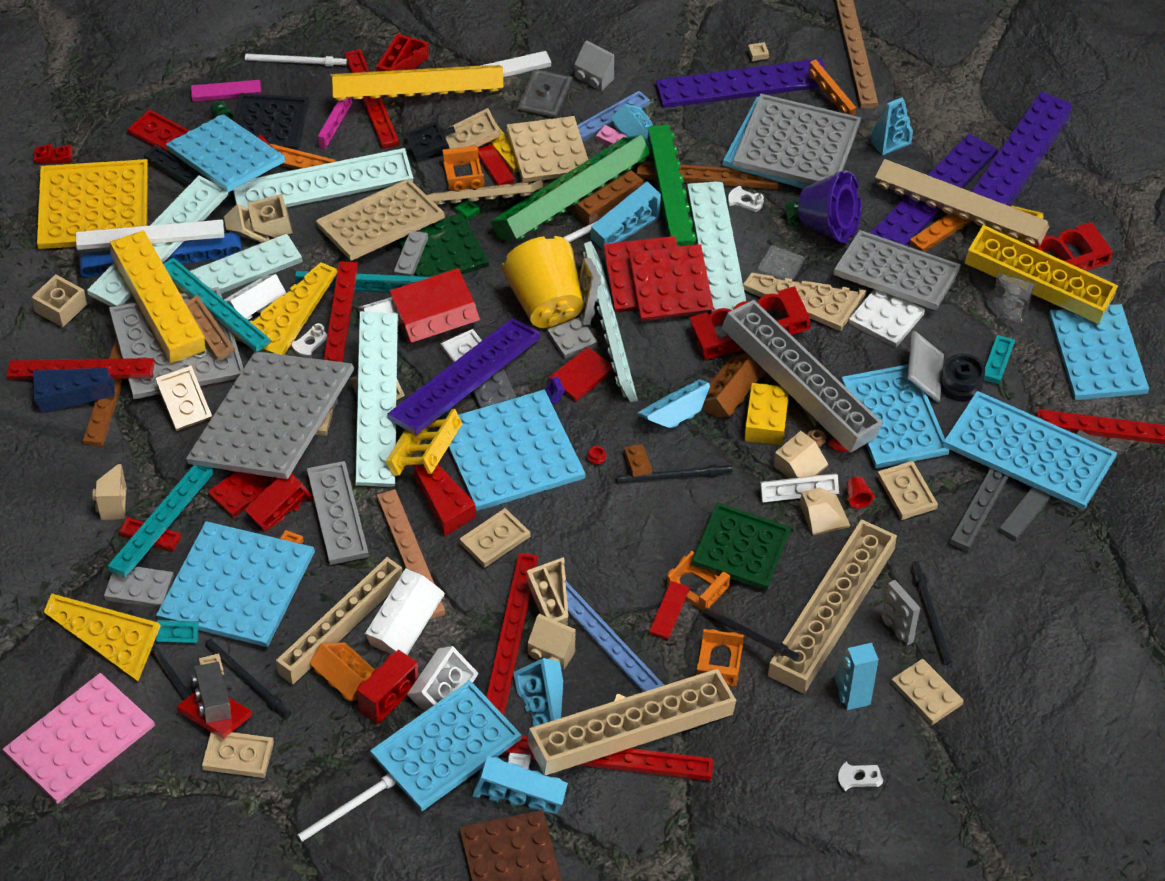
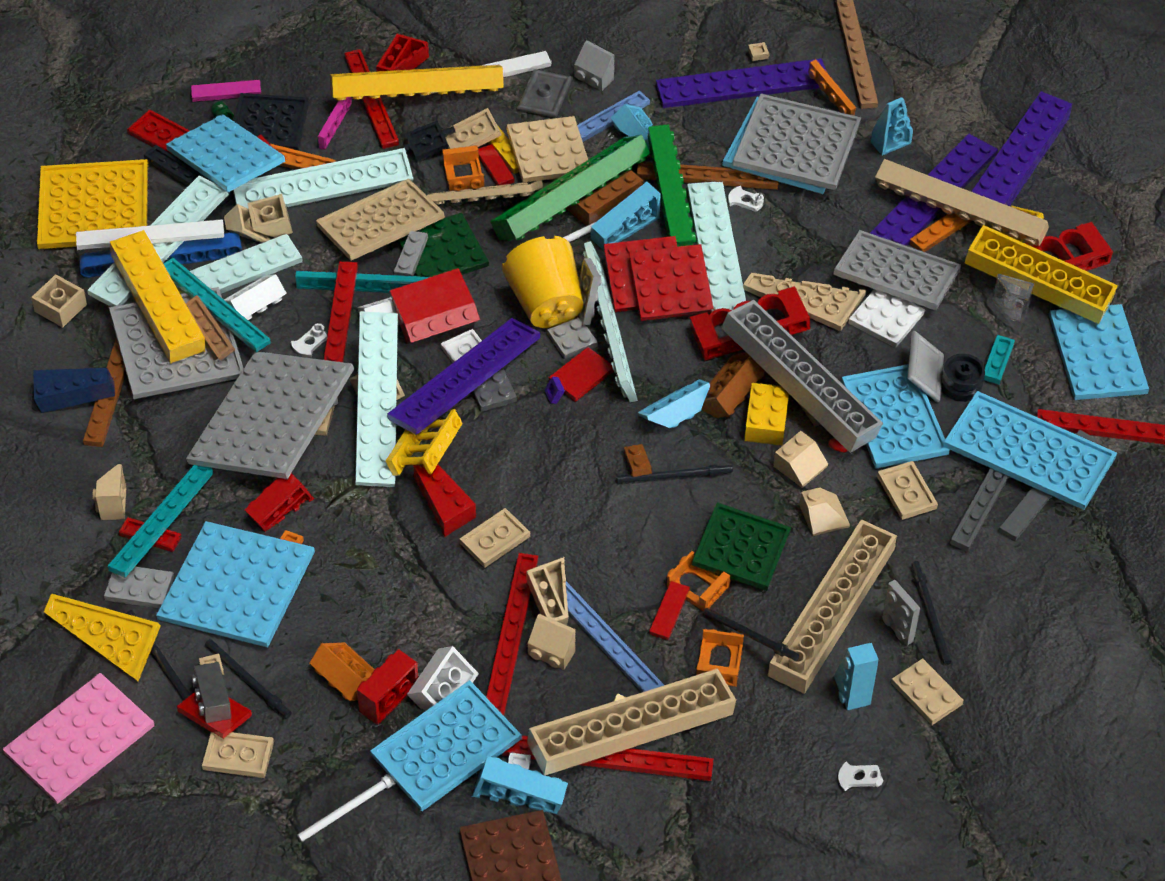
(48, 155): red slope -> none
(118, 368): red plate -> none
(178, 631): teal plate -> none
(183, 398): plate -> none
(238, 491): red plate -> none
(289, 313): yellow wing -> none
(328, 61): white bar -> none
(337, 513): light grey plate -> none
(339, 619): tan brick -> none
(404, 613): white slope -> none
(405, 539): nougat plate -> none
(468, 209): green tile -> none
(513, 450): medium azure plate -> none
(541, 690): medium azure wedge -> none
(596, 455): red plate -> none
(609, 135): bright pink plate -> none
(780, 263): clear tile -> none
(791, 211): dark green wheel -> none
(792, 488): white plate -> none
(817, 433): medium nougat plate -> none
(832, 206): dark purple cone -> none
(859, 493): red piece -> none

